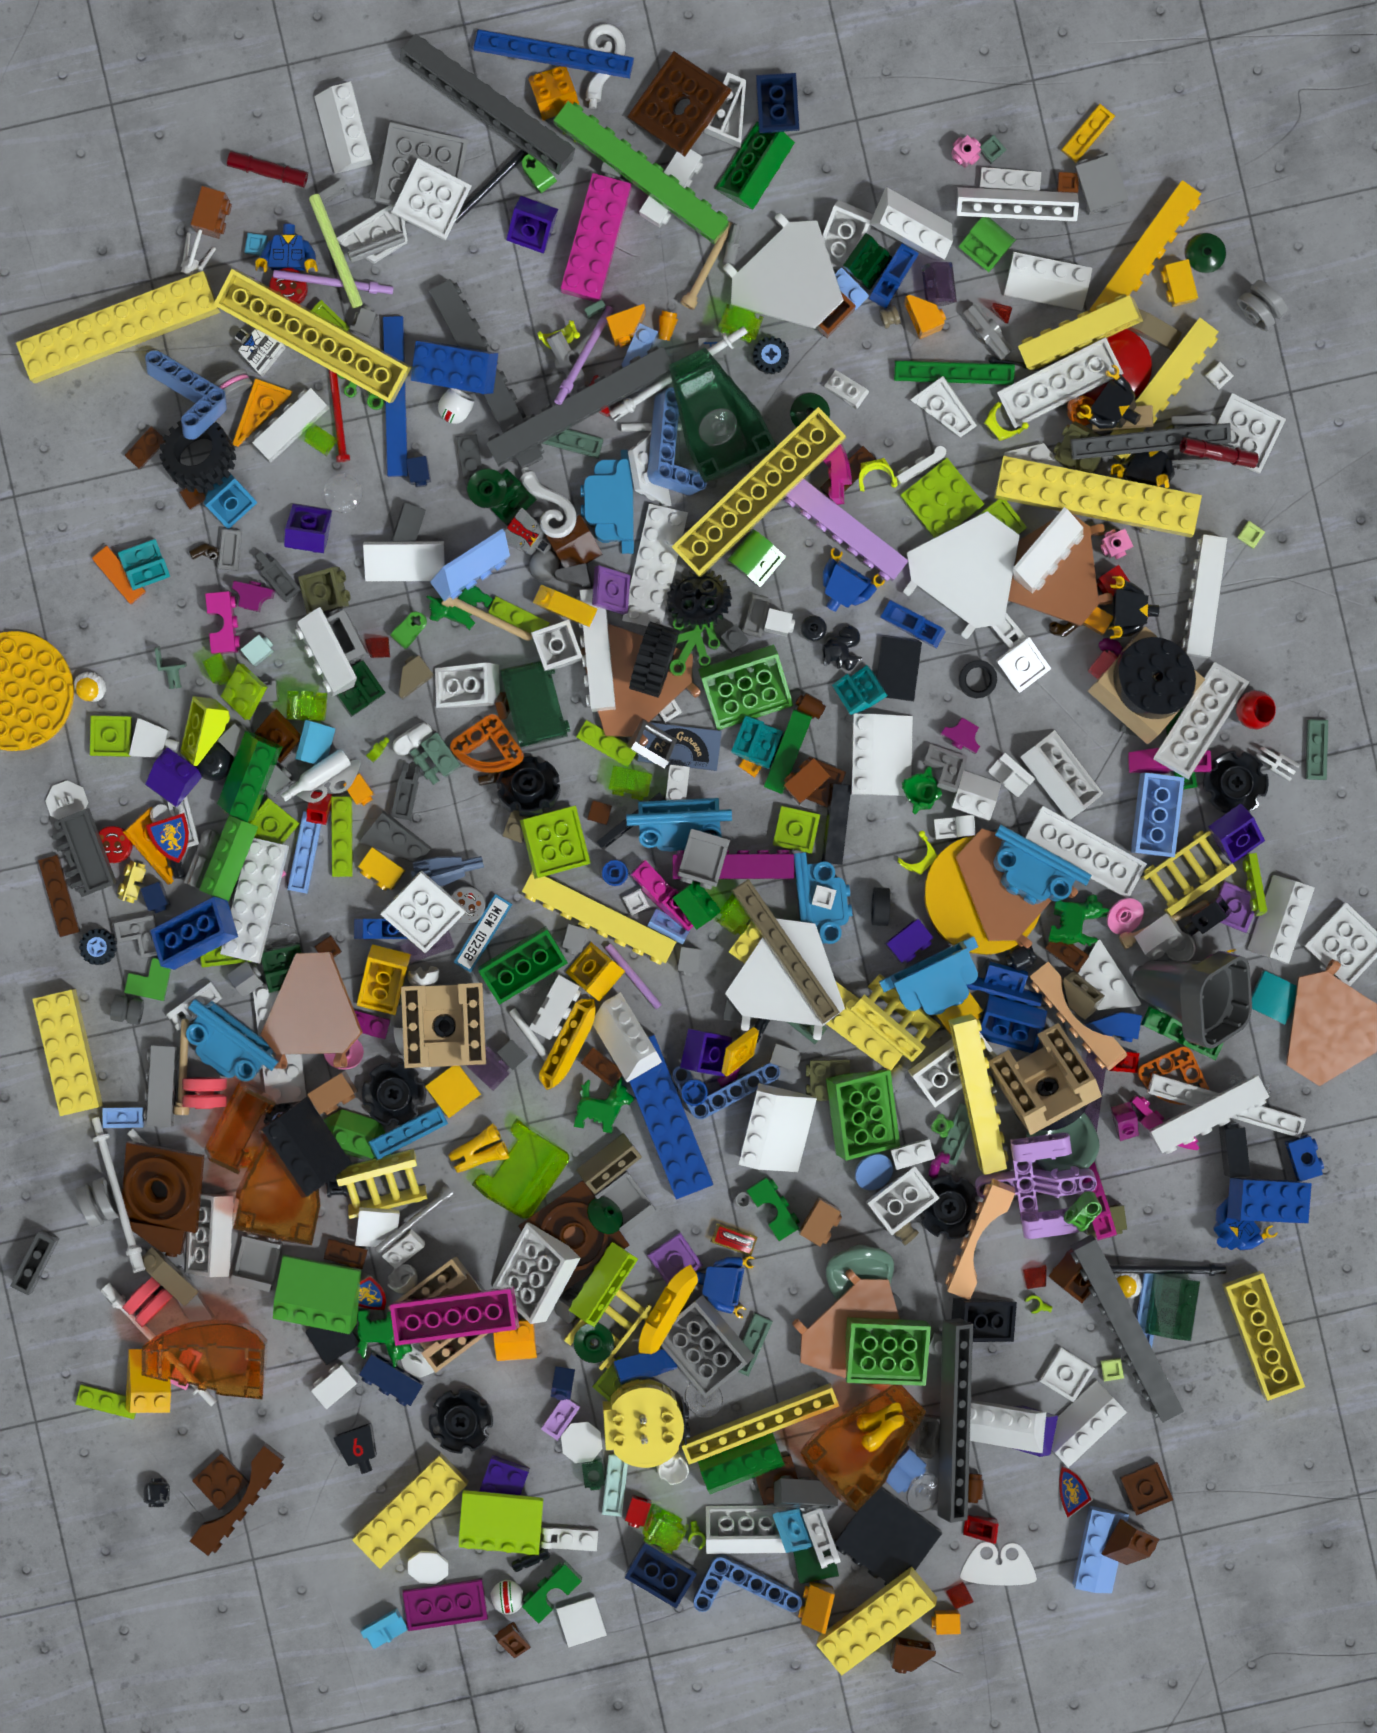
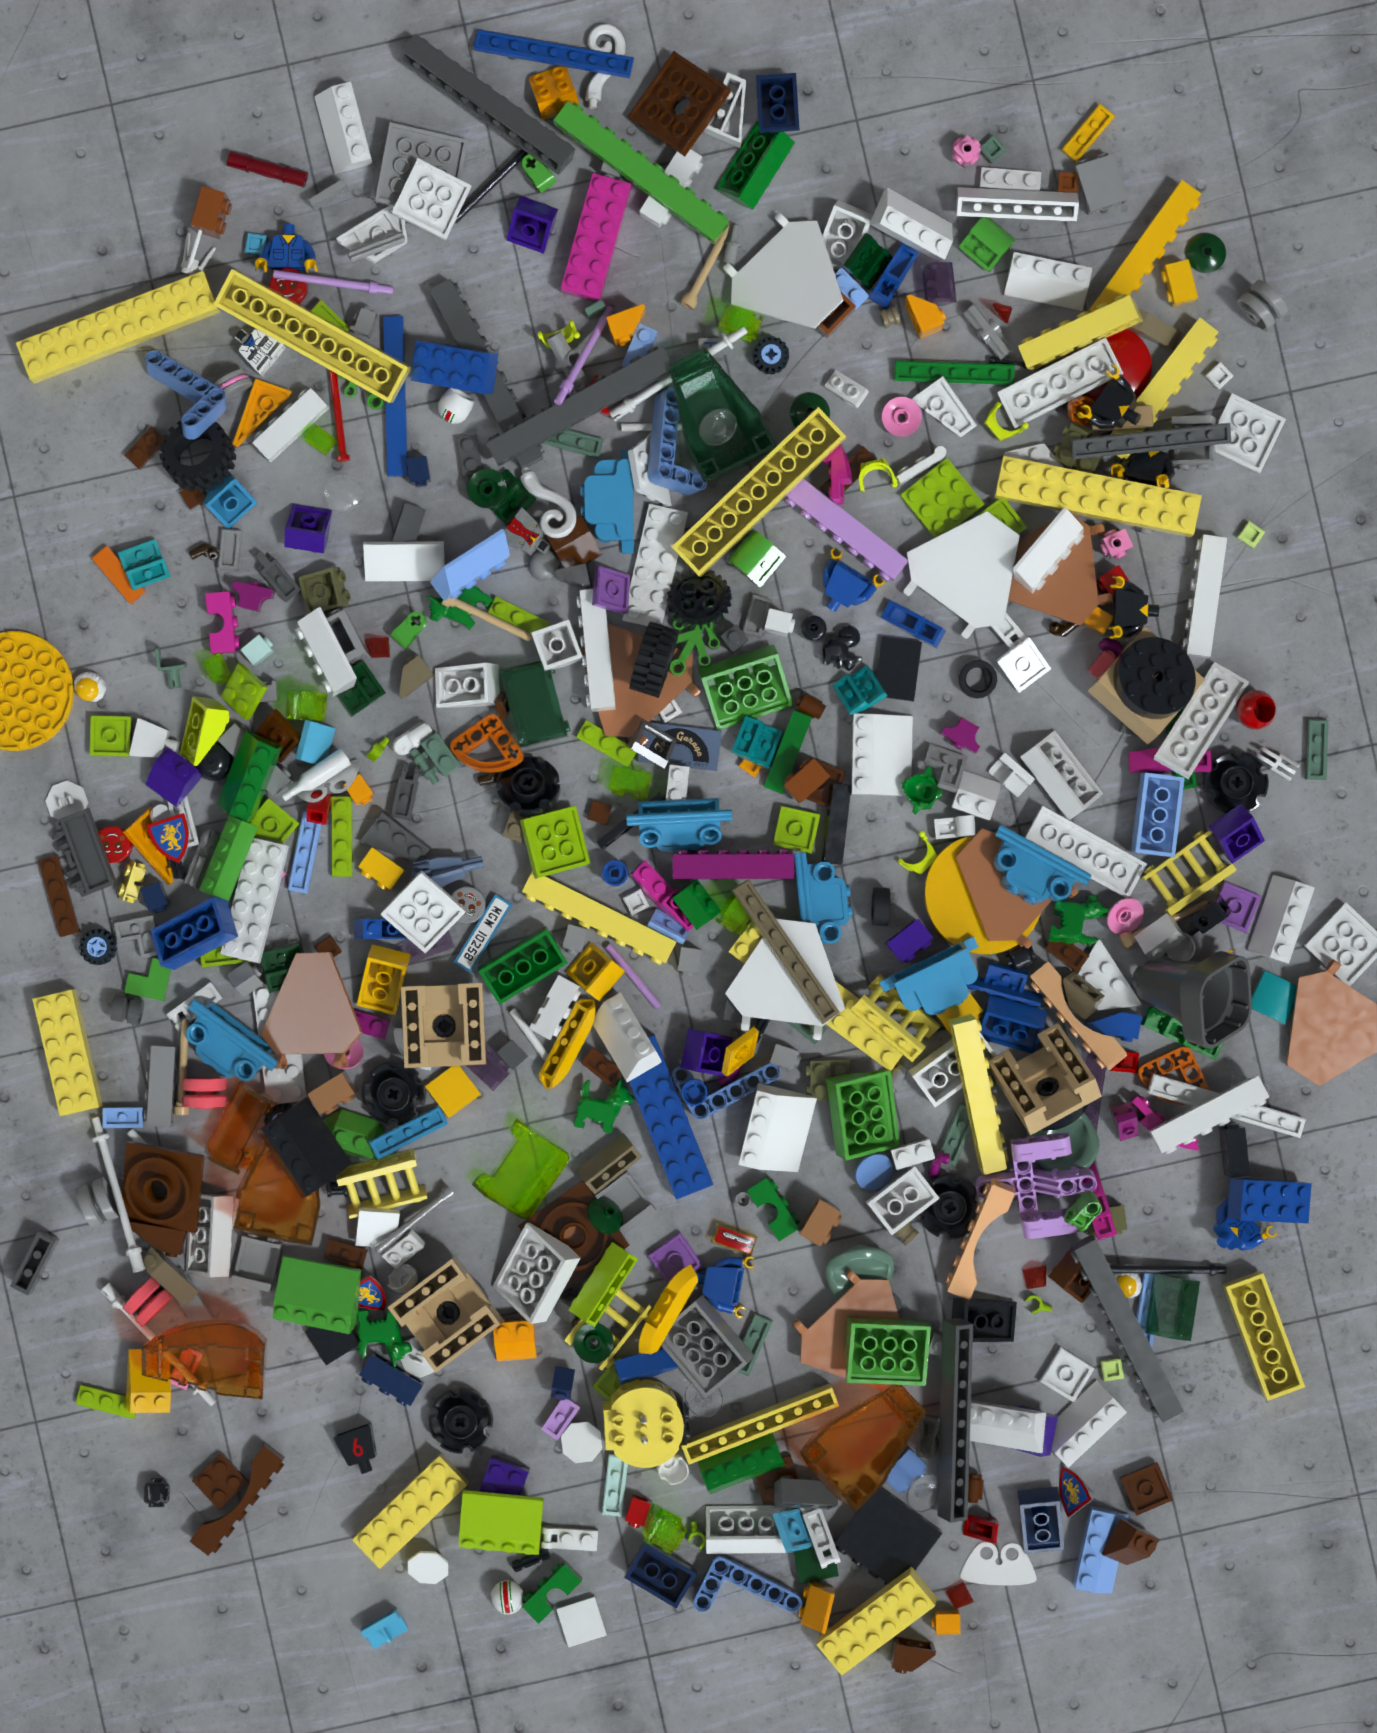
(334, 1385): white brick -> none
(335, 251): yellowish green axle -> none
(423, 978): white hair -> none
(445, 1604): magenta tile -> none
(454, 1316): dark pink brick -> none
(496, 1152): yellow piece -> none
(512, 1640): reddish brown slope -> none
(564, 605): yellow slope -> none
(595, 1465): clear green brick -> none
(667, 324): light orange cone -> none
(703, 859): light grey panel -> none
(823, 897): white plate -> none
(880, 1425): yellow piece -> none
(906, 407): none -> bright pink dish
(936, 1126): bright green plate -> none
(1041, 1520): none -> dark blue slope
(1218, 452): dark red piece -> none
(1254, 884): lime plate -> none
(1302, 1170): blue brick -> none

